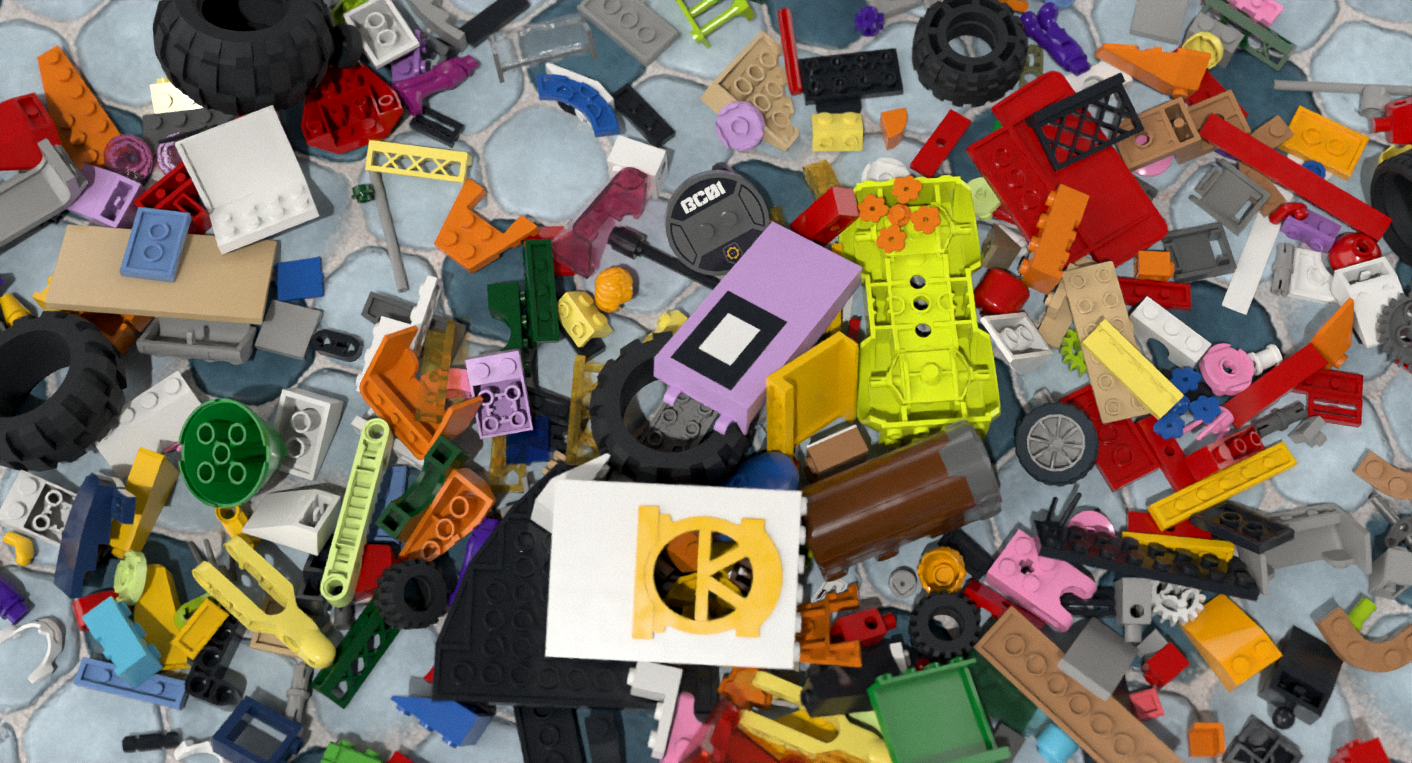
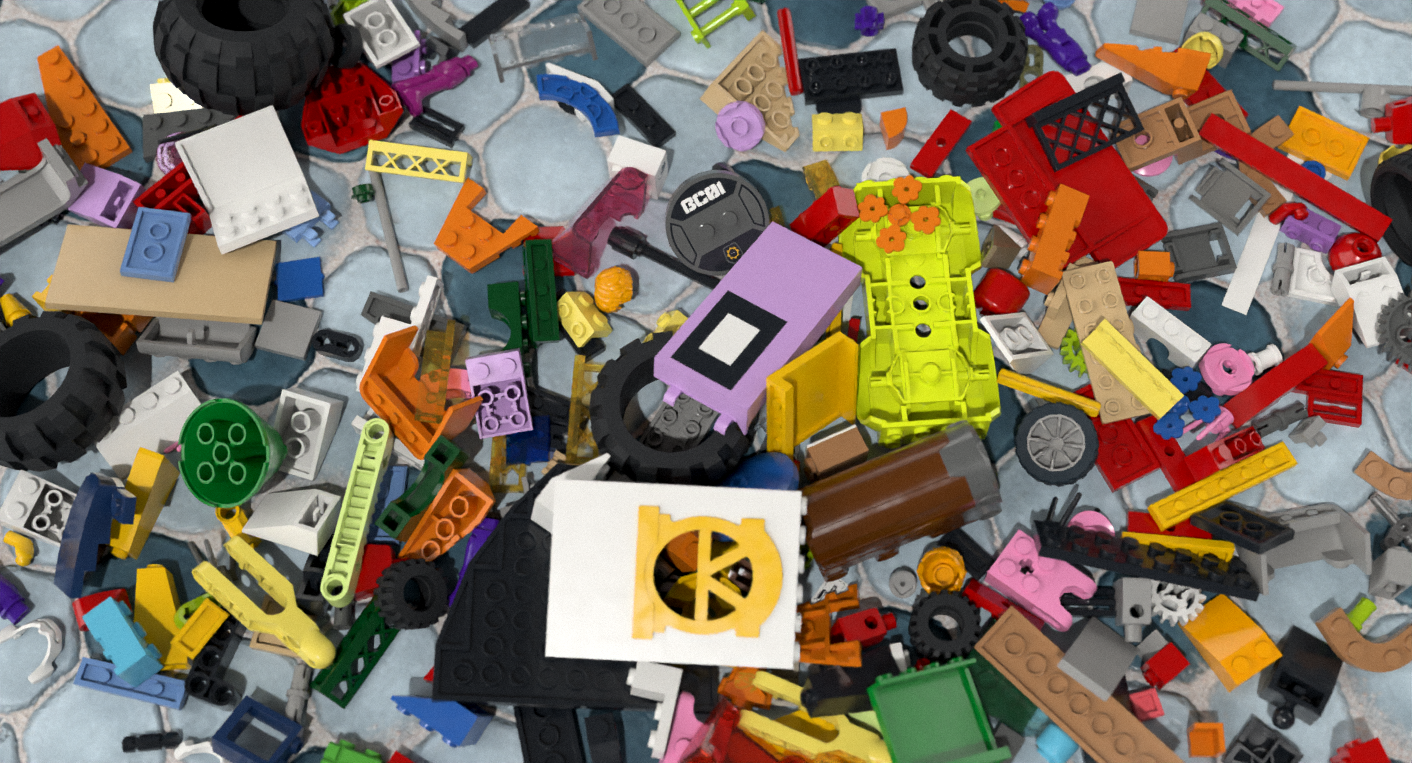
(118, 161): clear pink dish -> none
(130, 577): yellowish green tile -> none
(305, 229): none -> light blue plate
(1047, 392): none -> yellow axle

